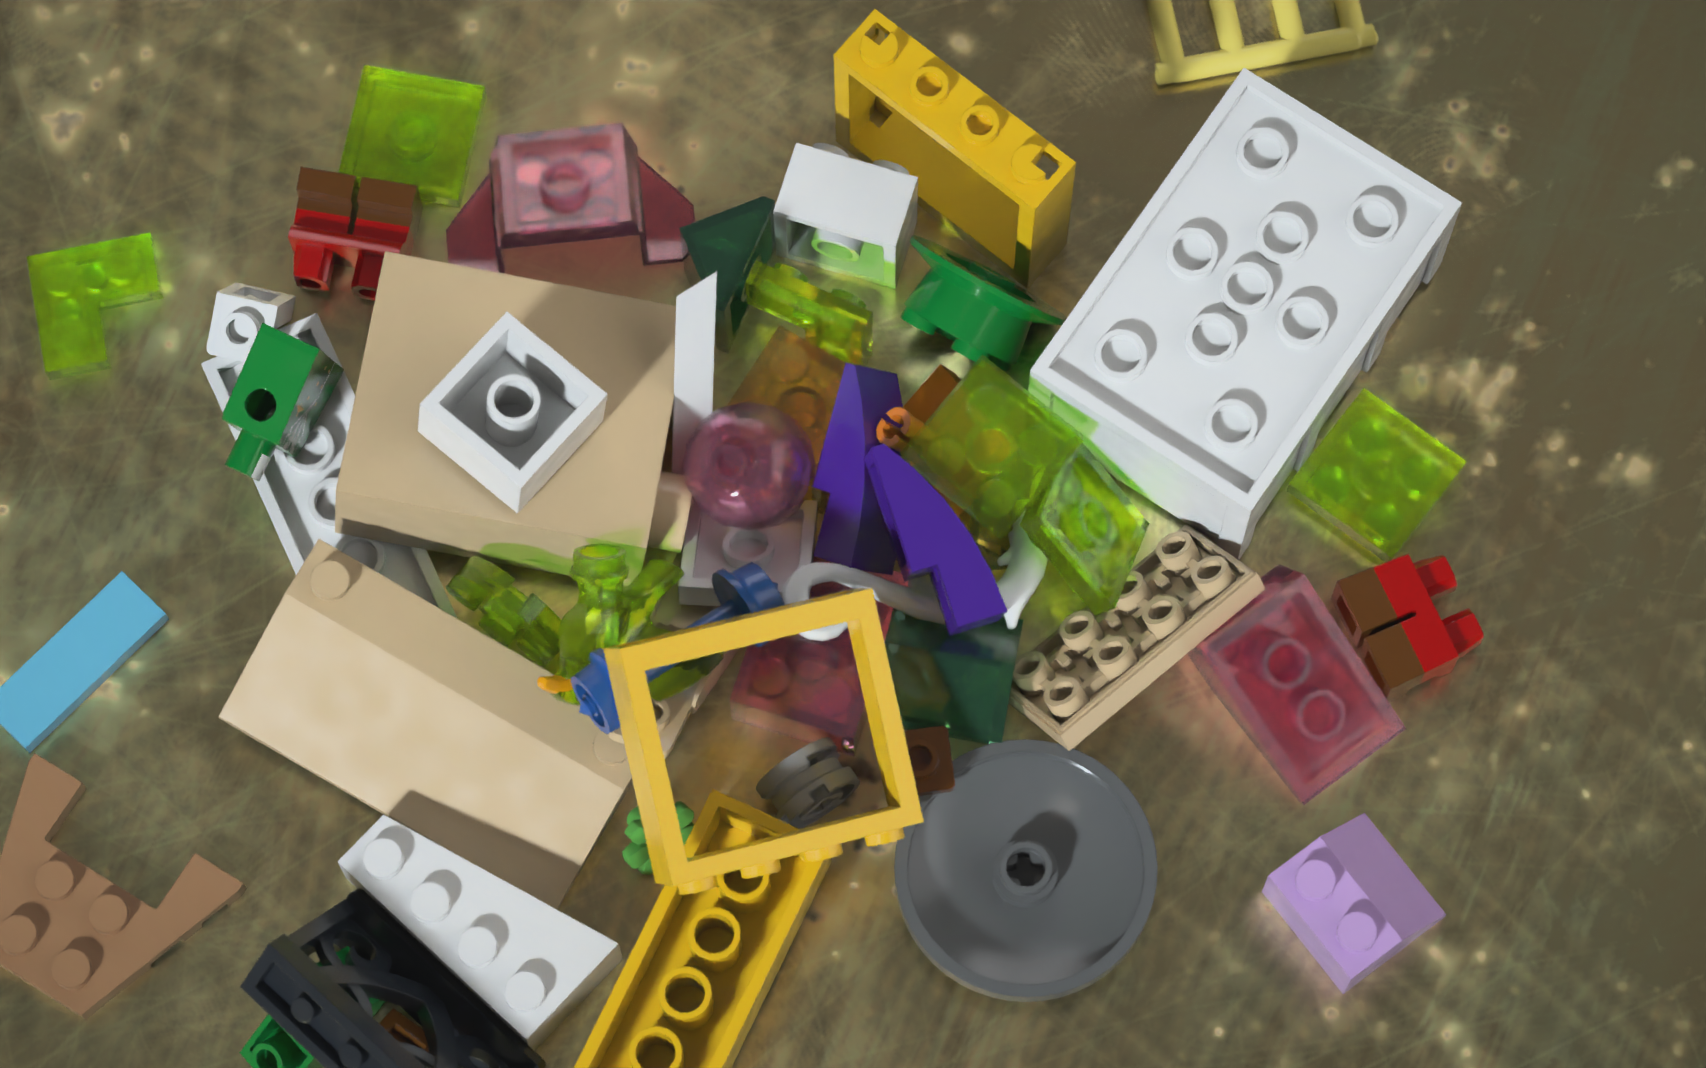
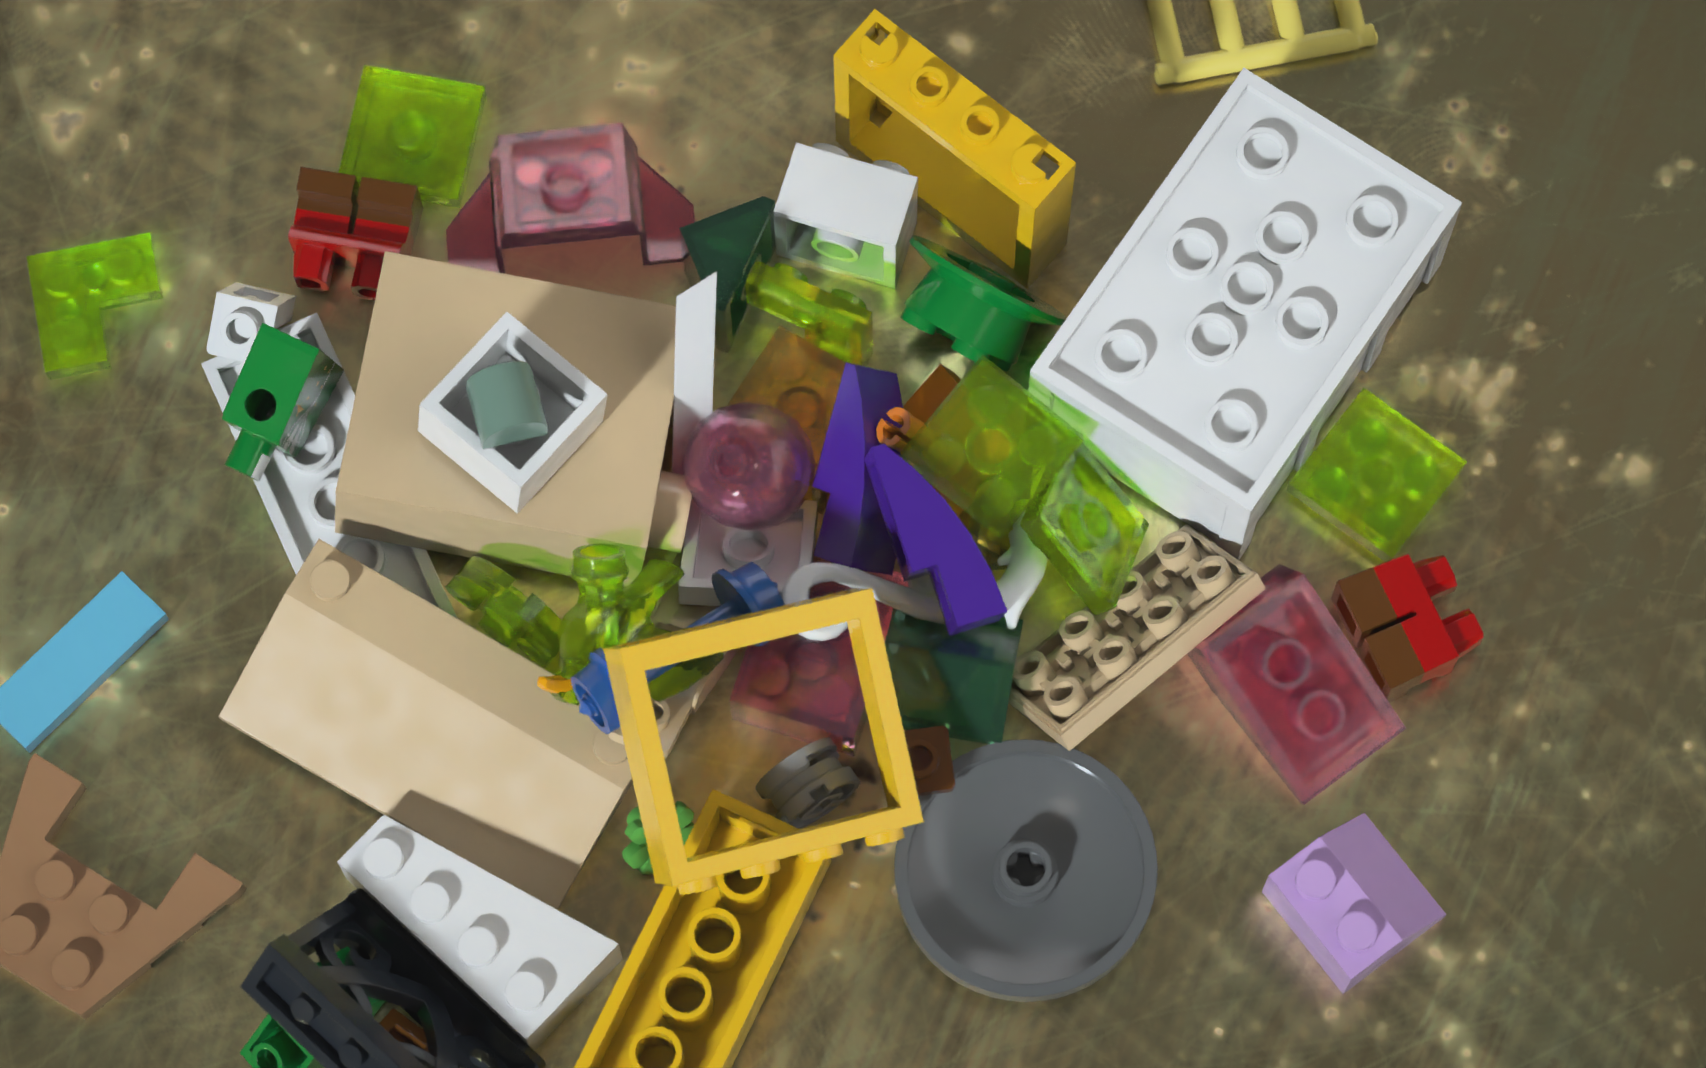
(506, 404): none -> sand green brick

